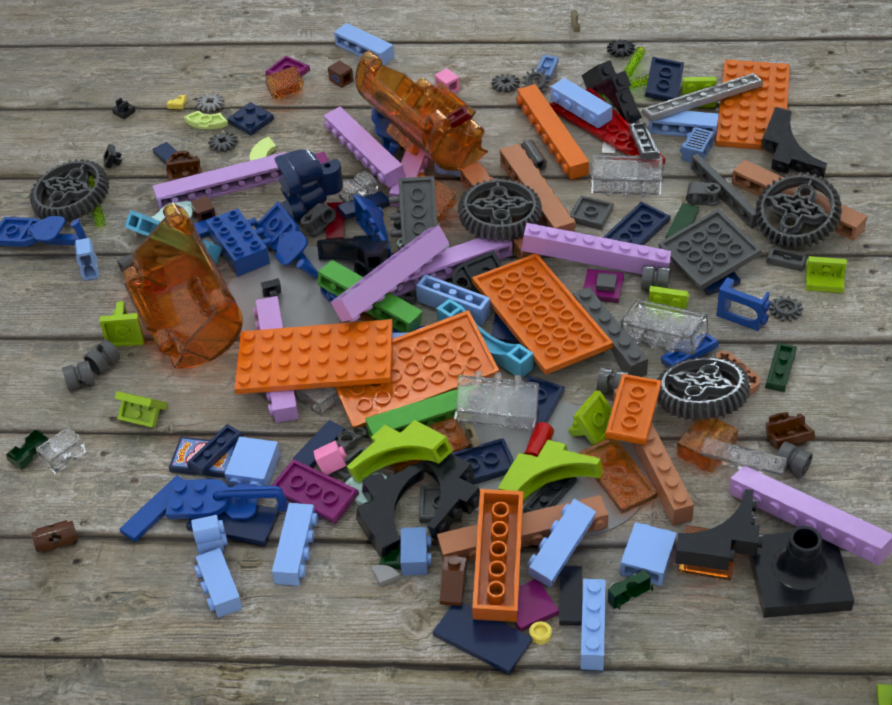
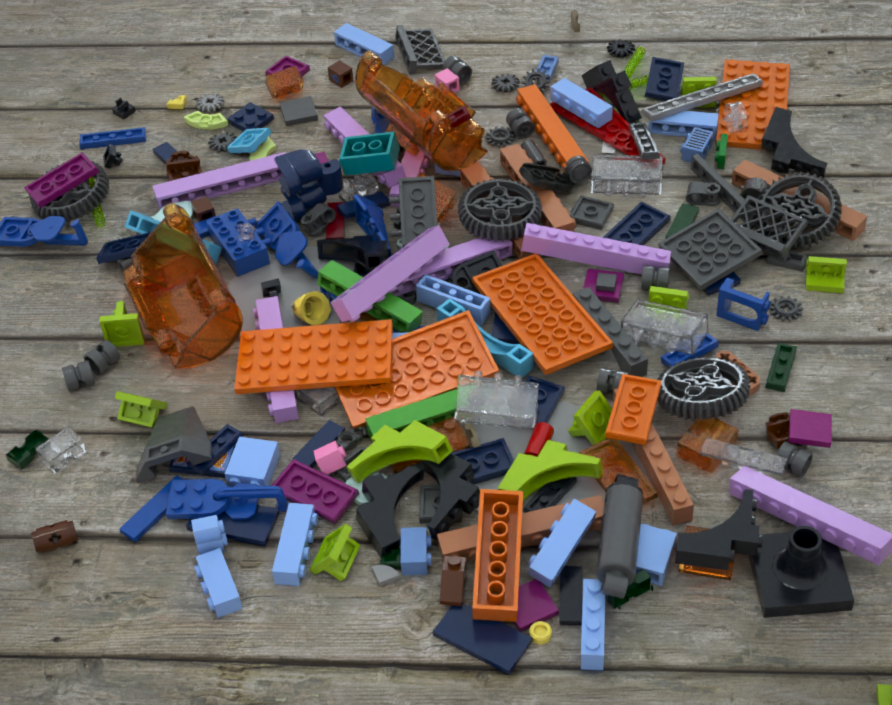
(61, 179): none -> magenta tile
(86, 259): light blue brick -> none
(116, 137): none -> blue tile
(120, 248): none -> dark blue tile
(174, 437): none -> dark grey wedge
(248, 228): none -> clear plate
(249, 140): none -> medium azure plate
(298, 110): none -> dark grey tile
(312, 308): none -> light yellow piece
(336, 553): none -> lime bracket
(369, 153): none -> teal brick
(409, 51): none -> dark grey fence
(458, 67): none -> dark grey wheel
(493, 137): none -> dark grey gear
(520, 123): none -> dark grey wheel
(546, 177): none -> pearl dark grey tile
(578, 169): none -> dark grey wheel
(619, 536): none -> dark grey piece
(720, 153): none -> green plate
(735, 117): none -> clear wheel
(753, 188): none -> clear piece
(766, 243): none -> dark grey fence
(810, 428): none -> magenta tile

